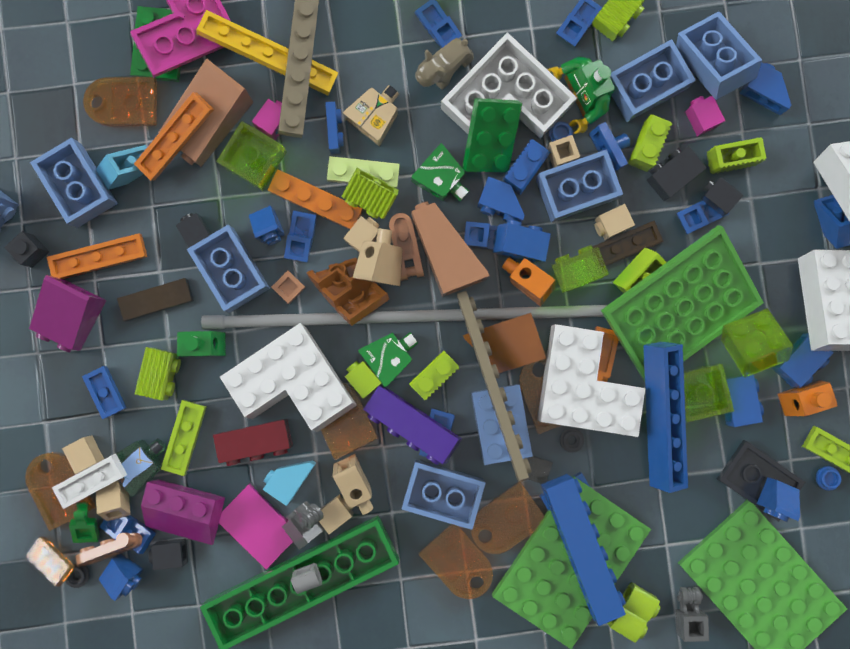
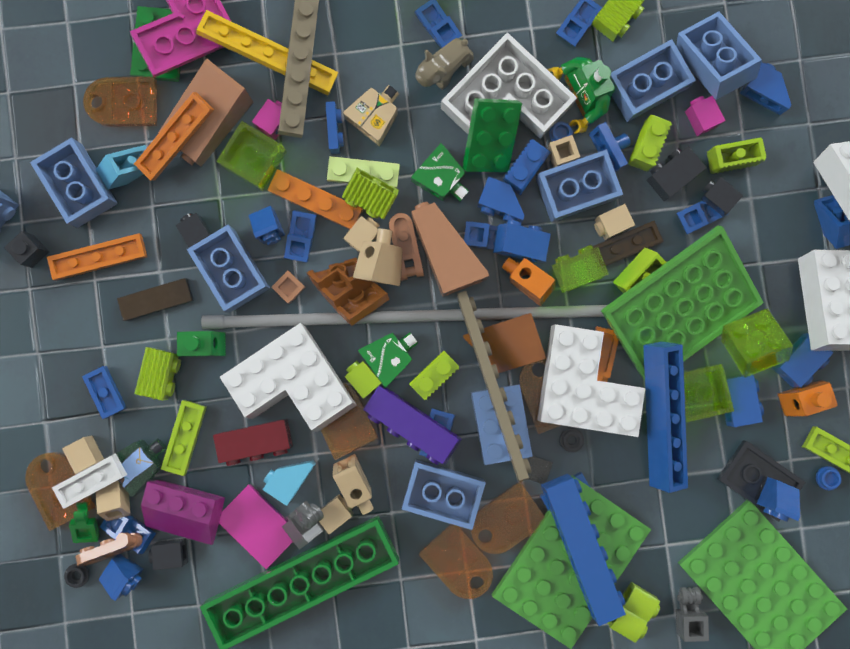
(50, 561): clear orange tile -> none
(65, 313): magenta slope -> none
(306, 578): light grey brick -> none

